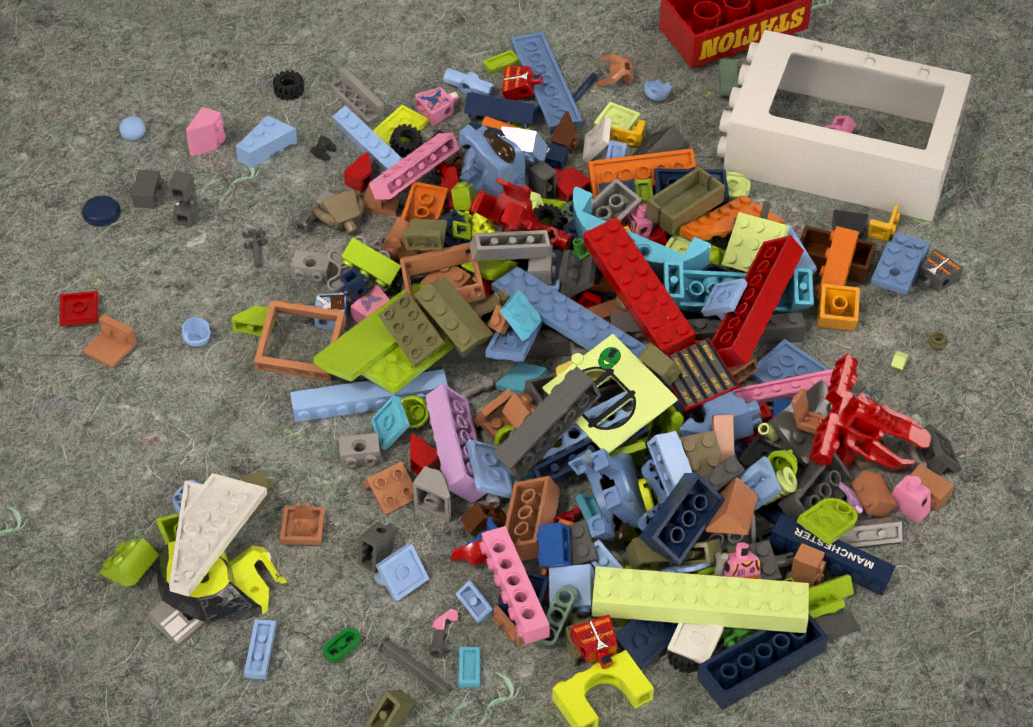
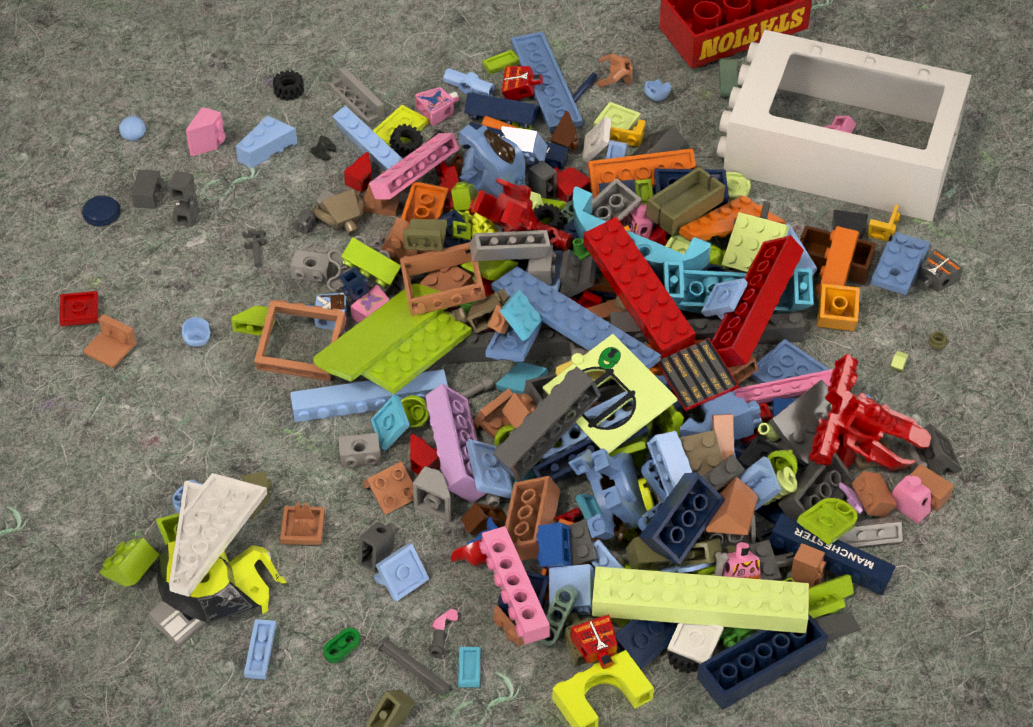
(411, 329): olive bracket -> none
(453, 316): olive slope -> none
(476, 601): light blue slope -> none
(659, 364): olive slope -> none
(804, 418): nougat bracket -> none

